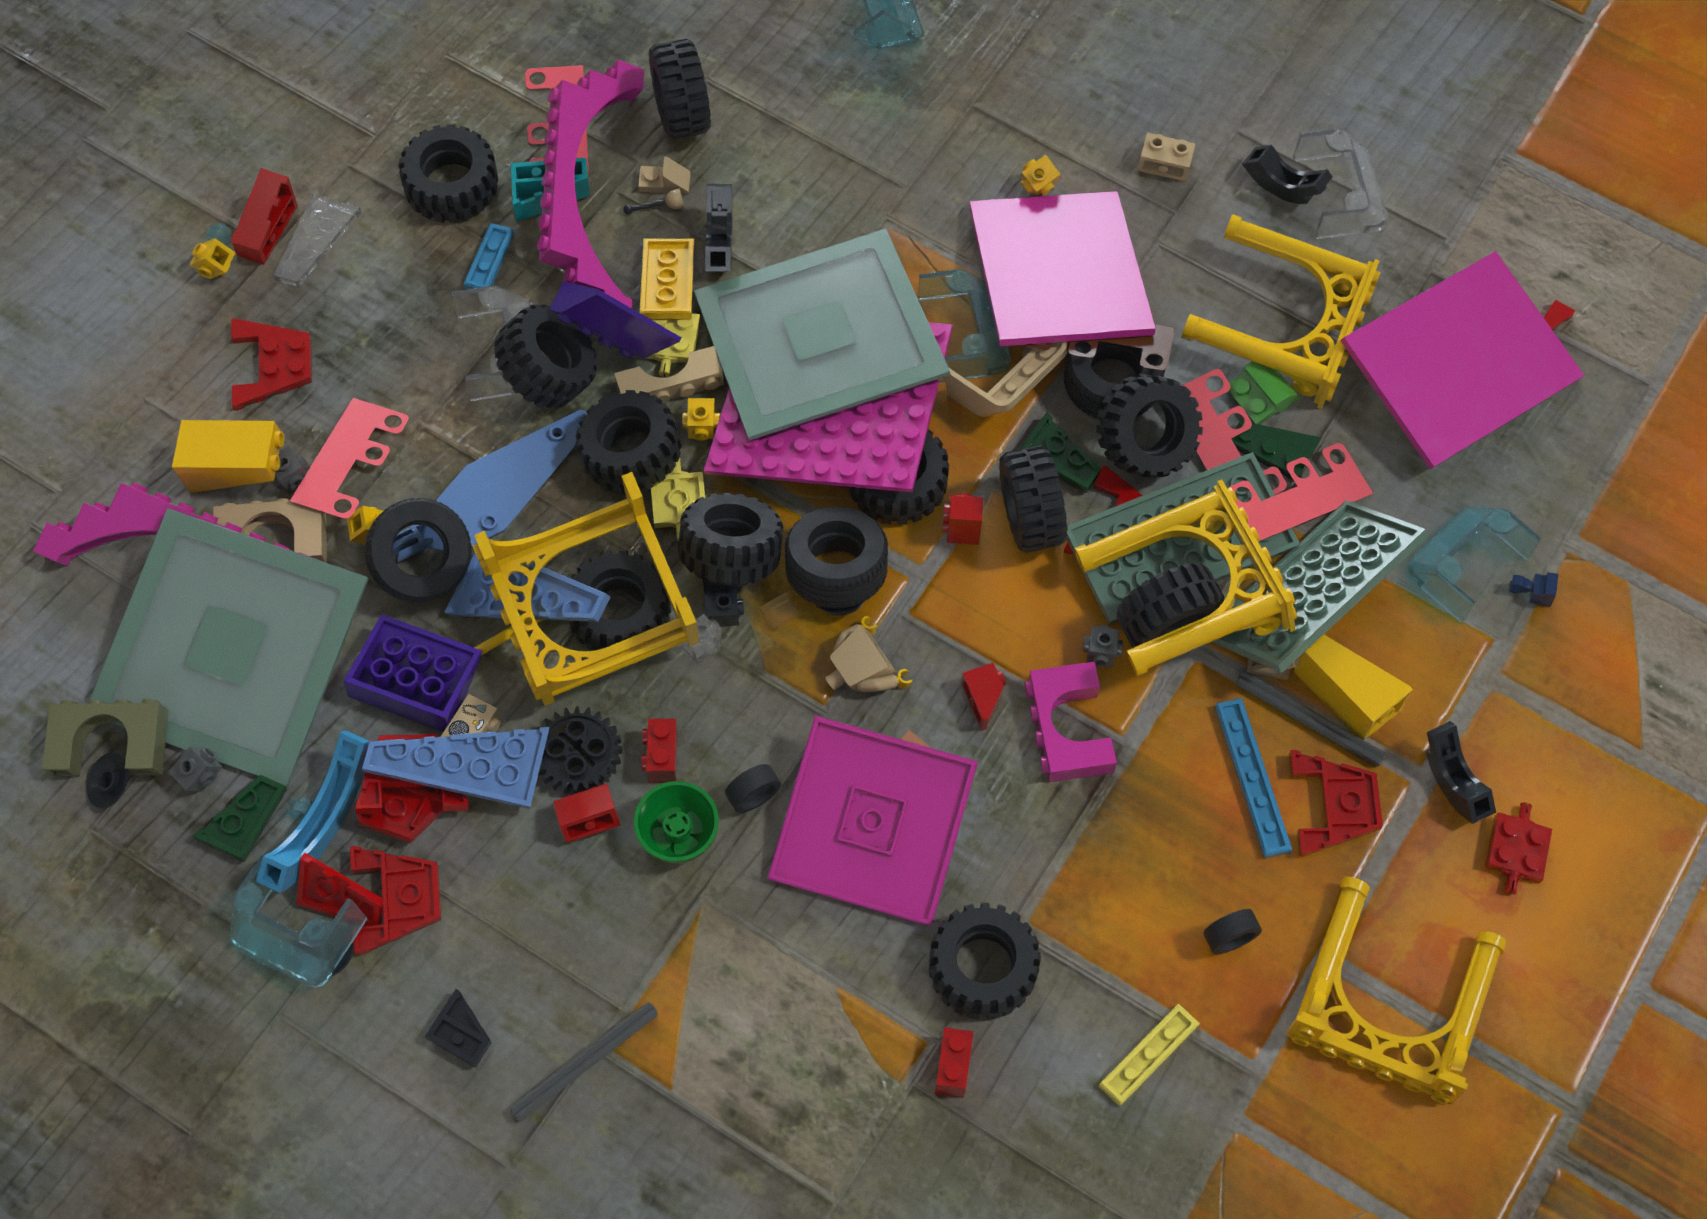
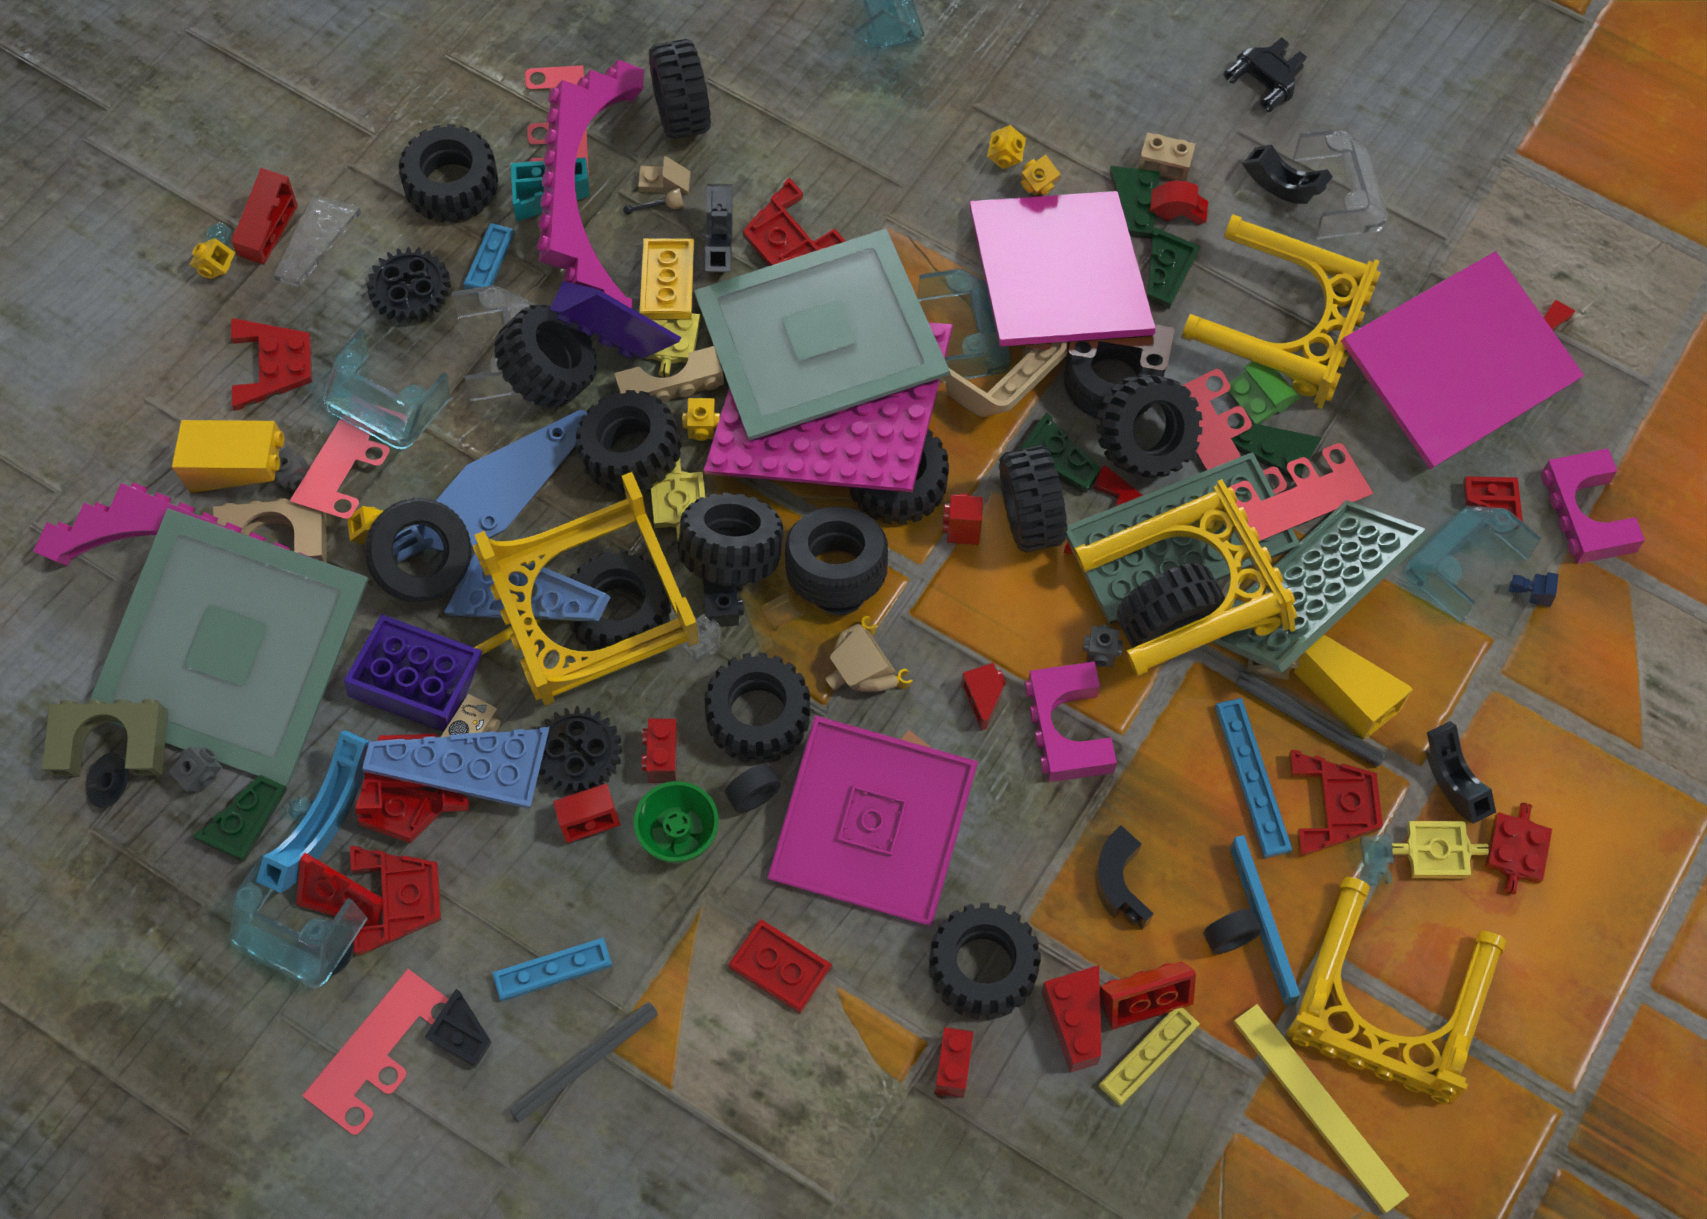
(368, 1049): none -> coral piece
(375, 409): none -> clear light blue windscreen
(408, 285): none -> black gear
(552, 969): none -> dark azure tile
(752, 675): none -> black tyre
(778, 235): none -> red wing
(780, 966): none -> red tile
(1006, 147): none -> yellow brick
(1075, 1014): none -> red wedge
(1110, 884): none -> black arch
(1135, 195): none -> dark green wing
(1148, 994): none -> red slope
(1169, 266): none -> dark green wing
(1179, 199): none -> red brick
(1269, 934): none -> dark azure tile
(1270, 69): none -> black connector
(1321, 1109): none -> light yellow tile
(1377, 853): none -> clear light blue plate
(1439, 849): none -> light yellow plate
(1493, 492): none -> red wing
(1588, 538): none -> dark pink arch

